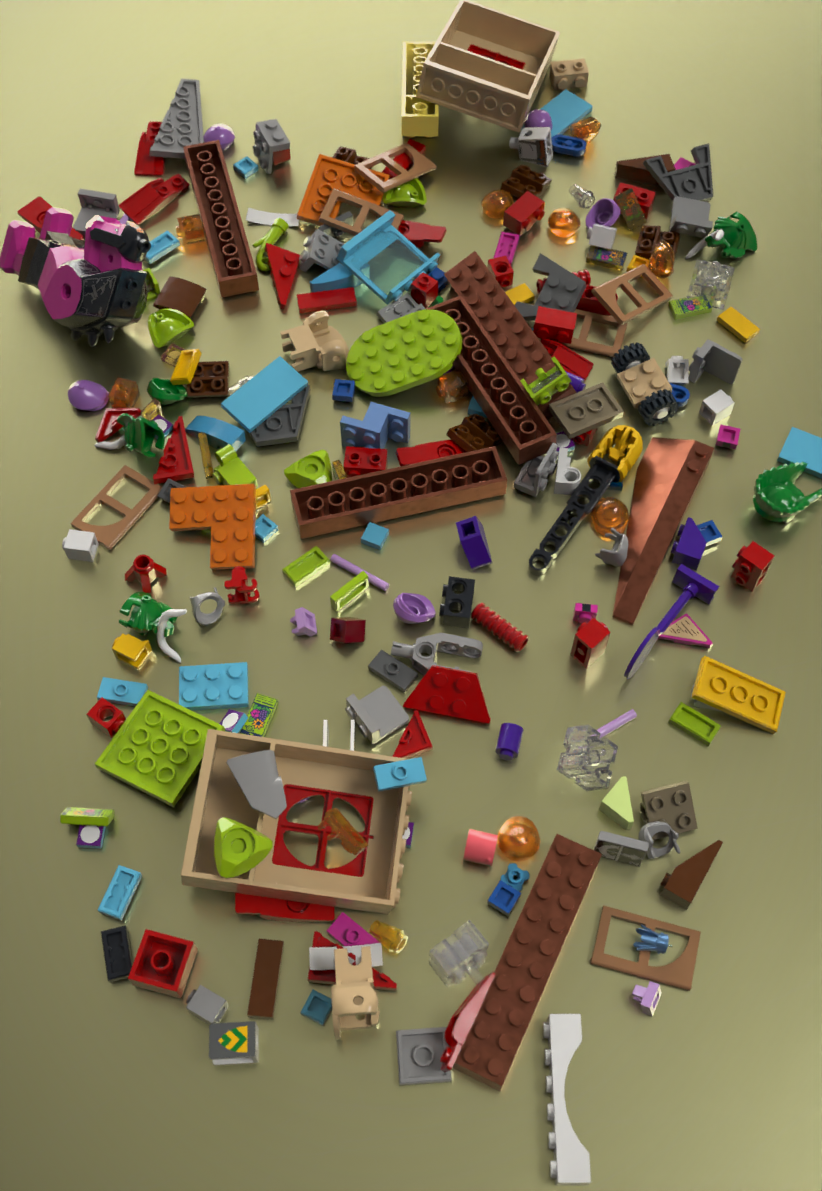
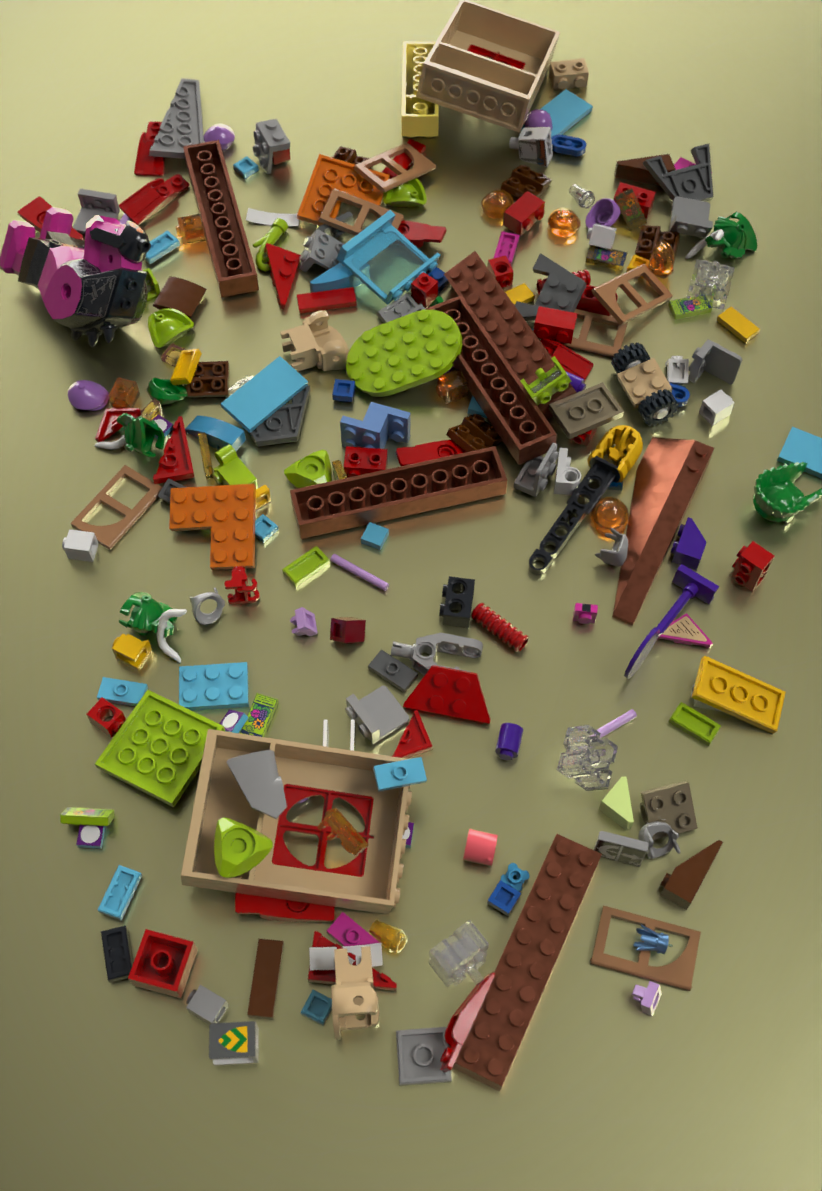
(145, 571): red rock -> none
(349, 591): lime tile -> none
(413, 608): medium lavender hat -> none
(474, 542): dark purple slope -> none
(518, 838): clear orange hat -> none
(564, 442): tile -> none
(571, 1158): white arch -> none
(585, 129): clear orange hat -> none
(590, 642): red brick -> none
(710, 532): blue plate -> none
(728, 436): dark pink plate -> none

